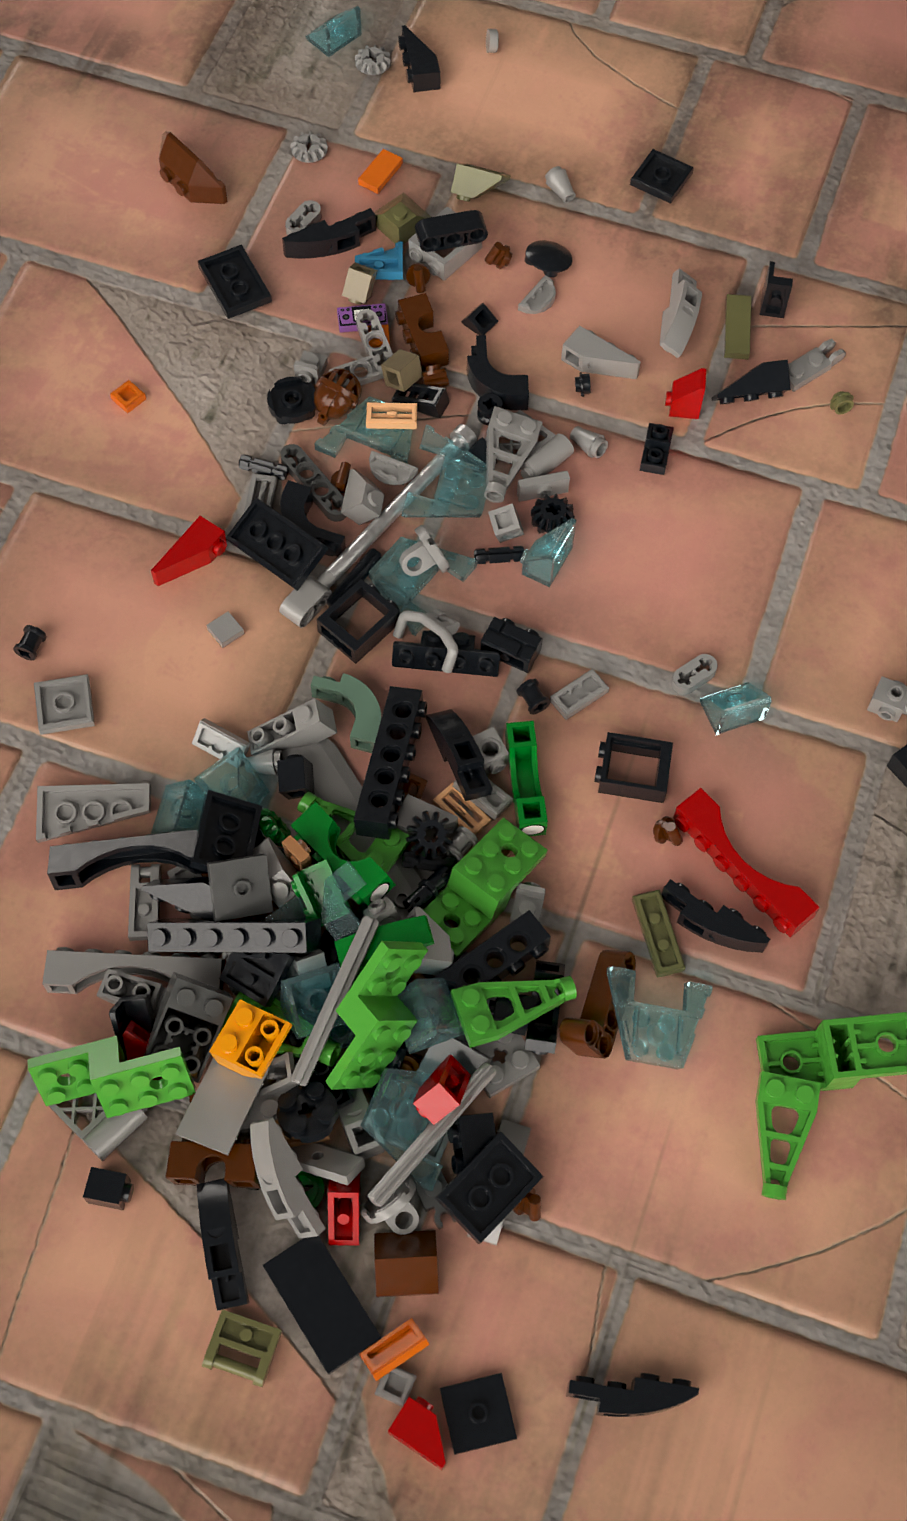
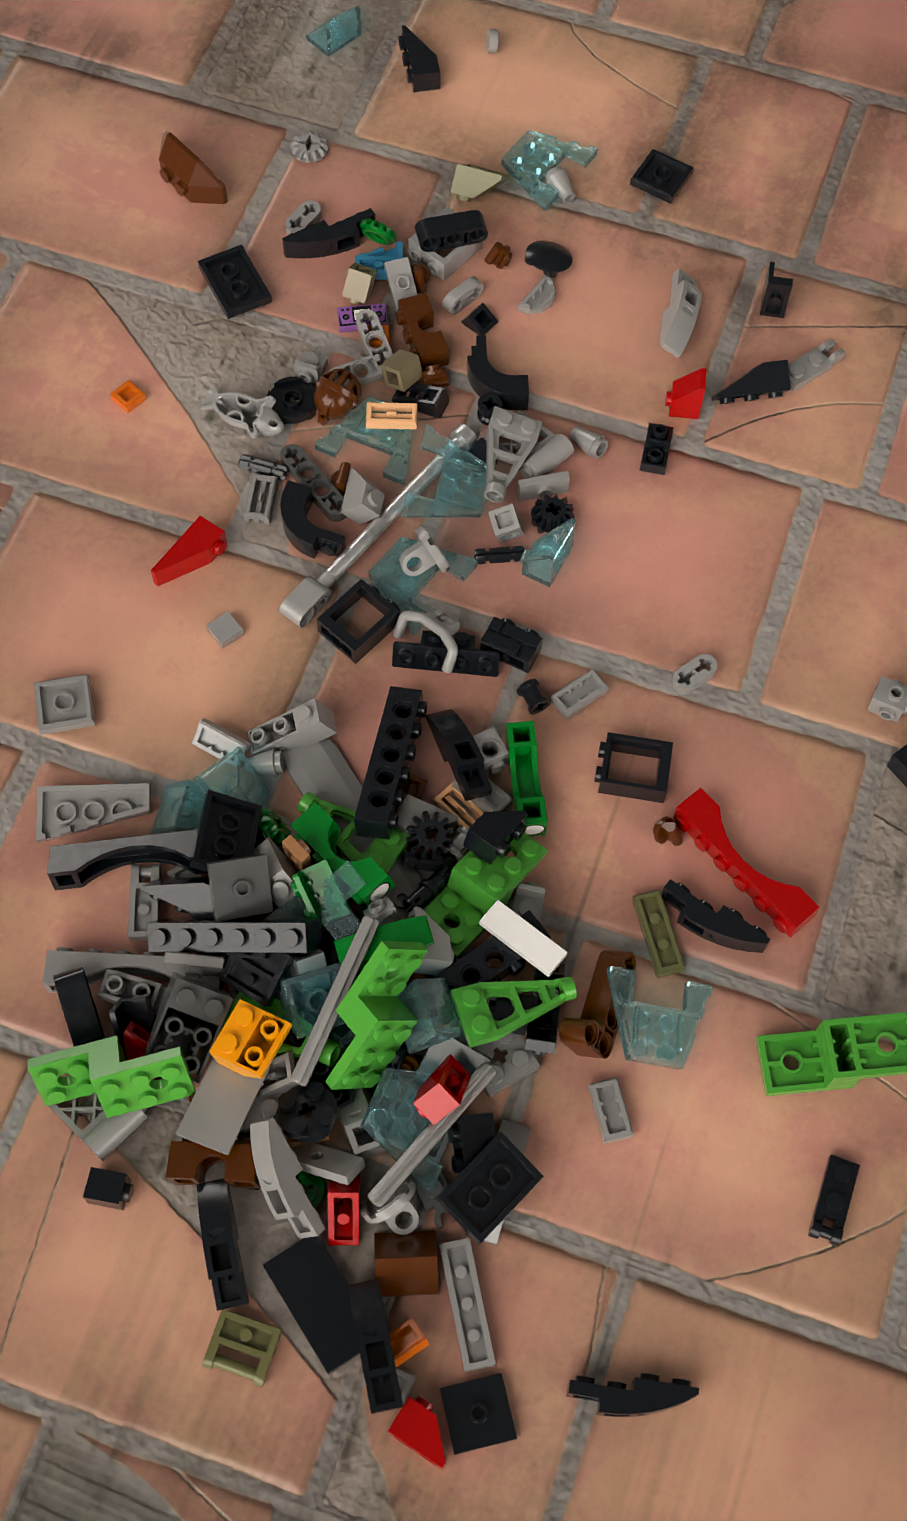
(30, 642): black bush -> none
(78, 1006): none -> black beam
(193, 964): none -> light grey plate
(245, 412): none -> light grey animal
(277, 543): black tile -> none
(295, 776): black brick -> none
(359, 572): black axle -> none
(359, 700): sand green arch -> none
(367, 65): light grey gear -> none
(375, 1346): none -> black slope
(377, 232): none -> green gear
(380, 171): orange tile -> none
(391, 470): light grey tile -> none
(399, 218): olive slope -> none
(400, 279): none -> light grey plate
(463, 295): none -> light grey beam
(467, 1305): none -> light grey plate
(494, 832): none -> black slope
(523, 938): none -> white tile
(530, 1205): reddish brown plate -> none
(535, 156): none -> clear light blue wing
(582, 384): black plate -> none
(594, 355): light grey slope -> none
(610, 1110): none -> light grey plate
(735, 707): clear light blue slope -> none
(737, 326): olive tile -> none
(791, 1094): bright green plate -> none
(834, 1199): none -> black plate
(842, 402): olive plate -> none

